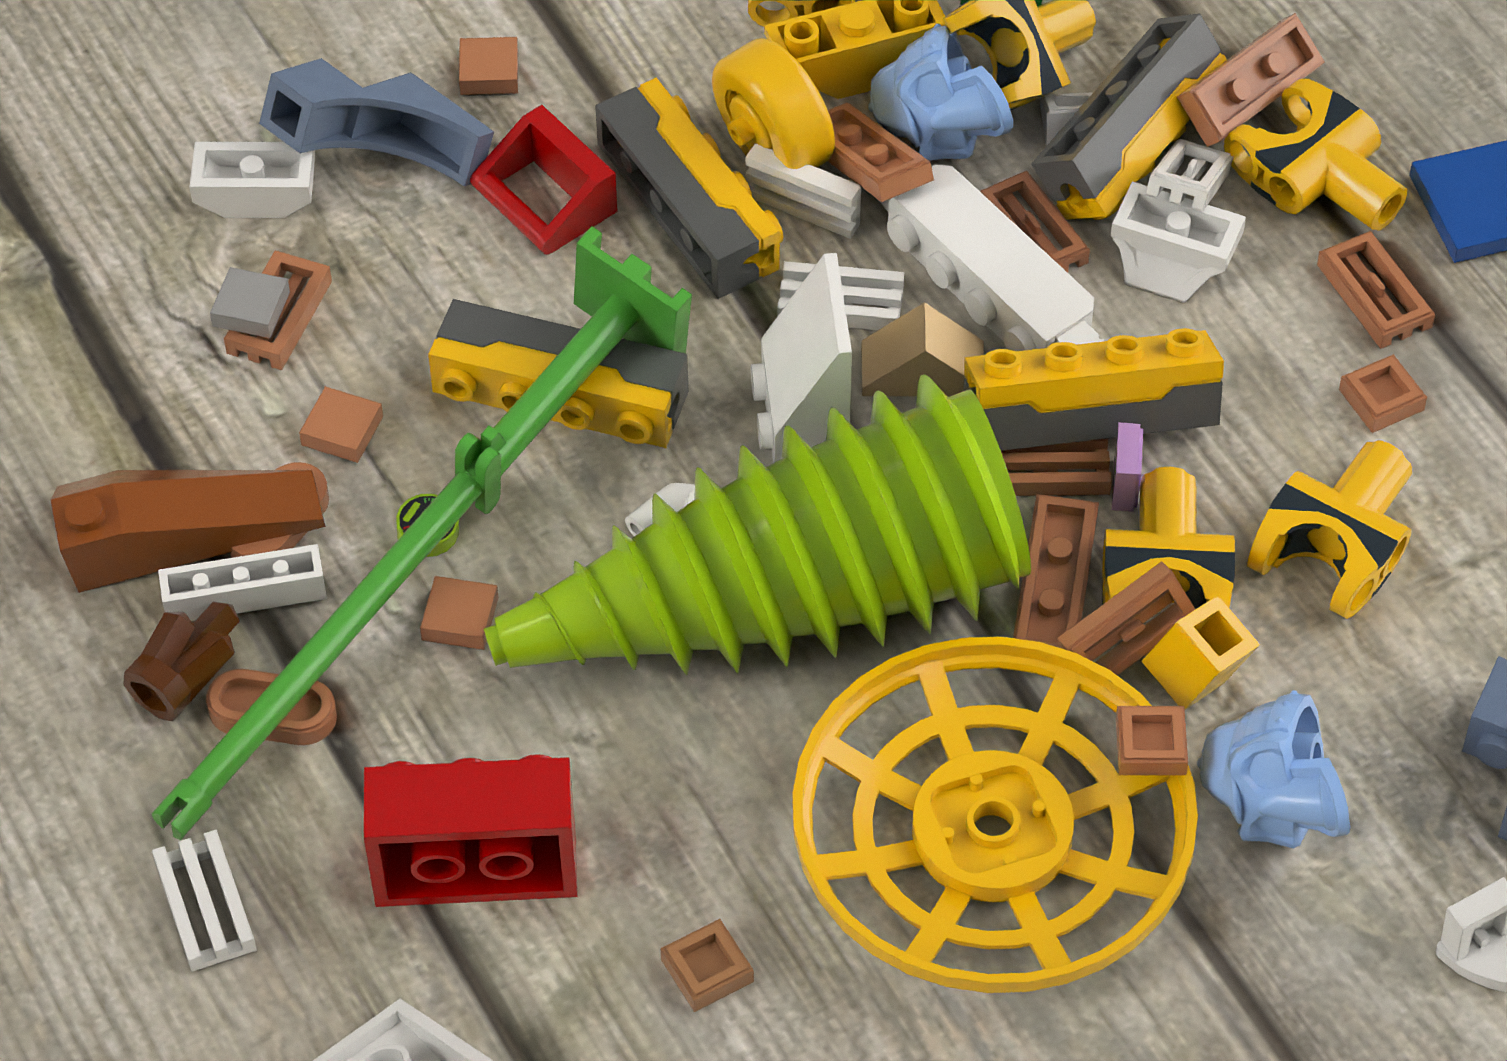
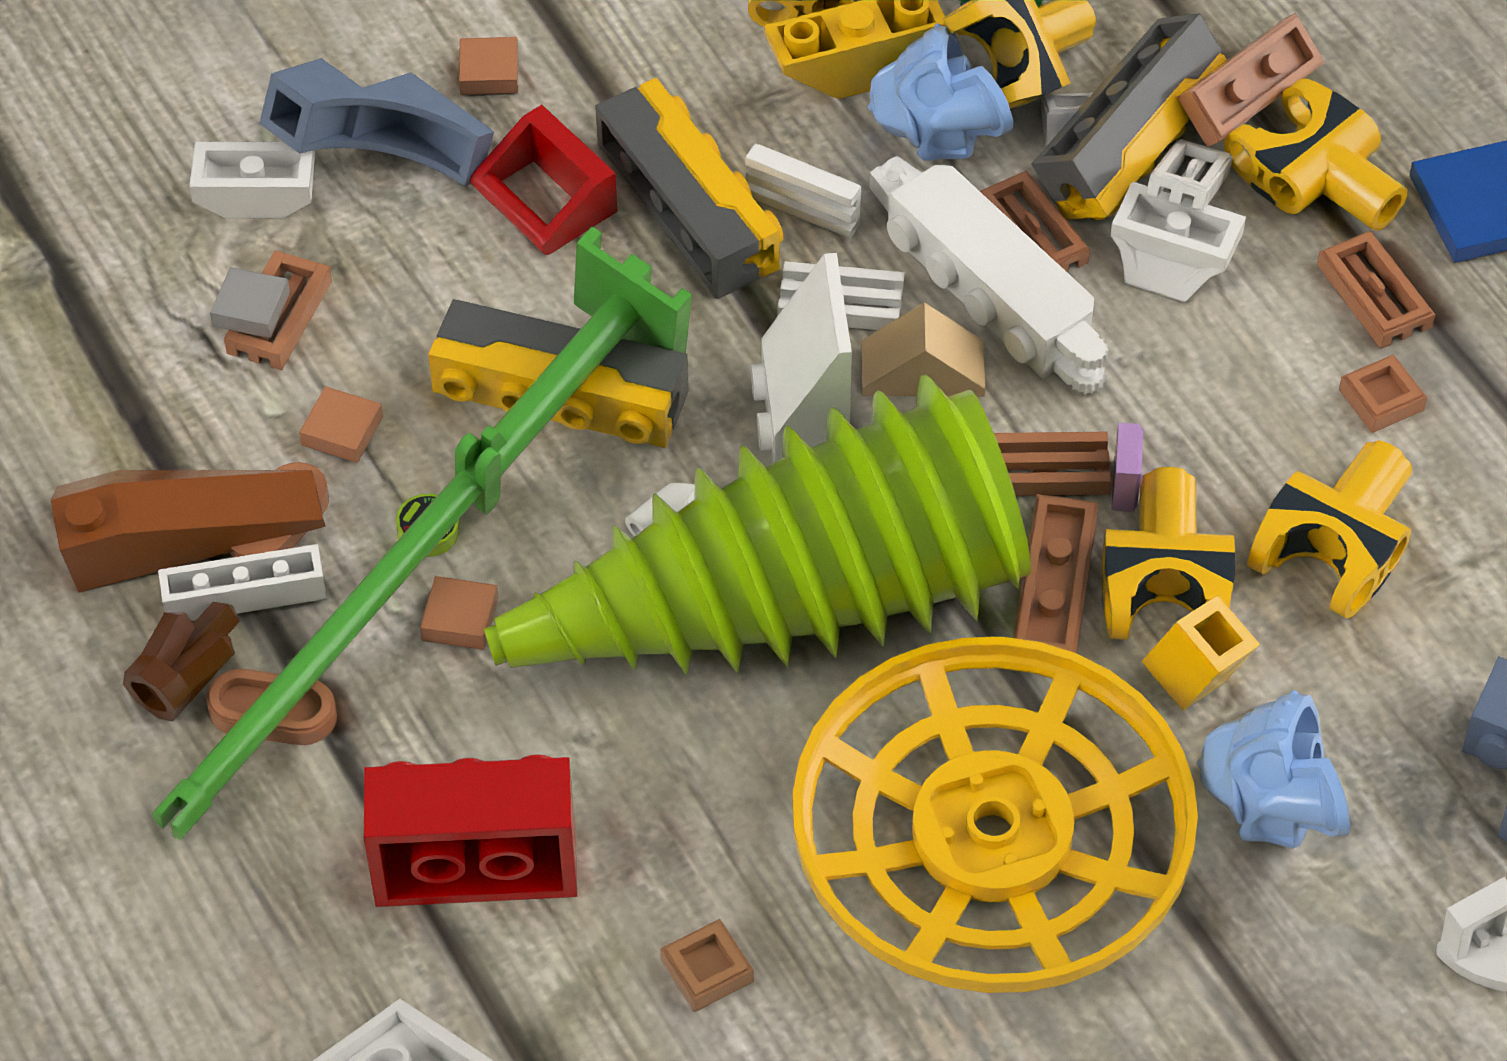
(189, 856): white tile -> none
(773, 103): yellow wheel -> none
(875, 156): nougat tile -> none
(1088, 388): yellow piece -> none
(1124, 618): nougat tile -> none
(1151, 740): nougat tile -> none

